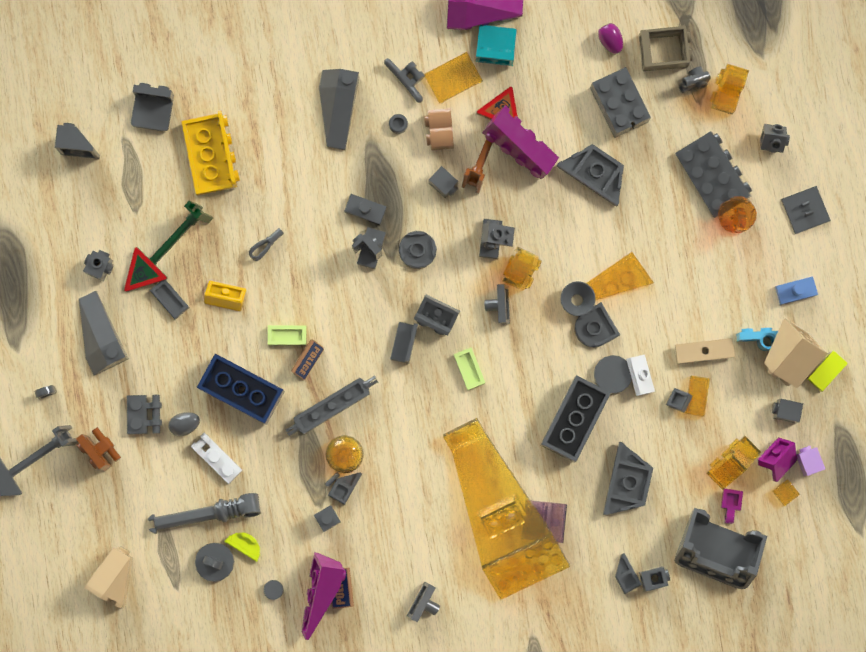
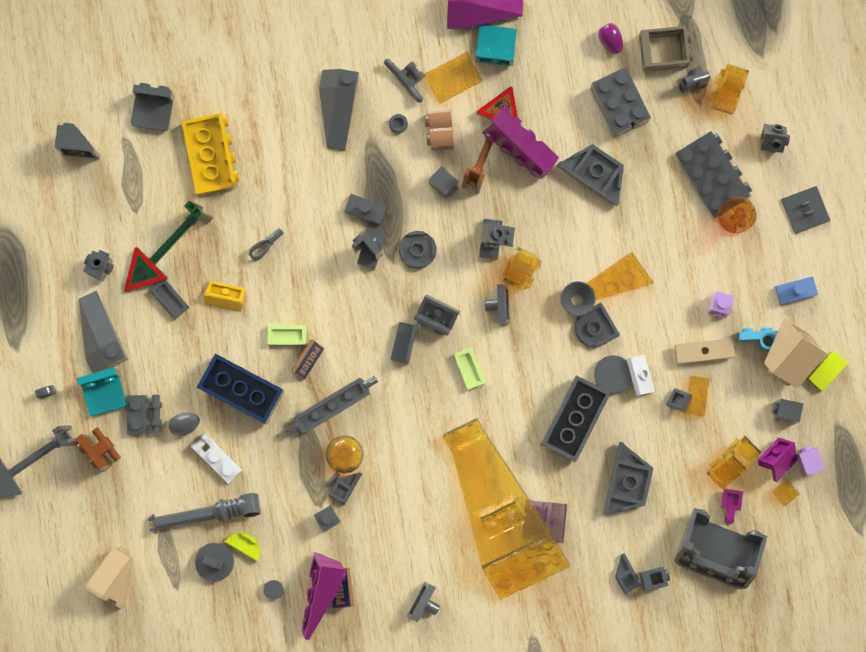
(102, 391): none -> teal bracket
(721, 304): none -> lavender brick

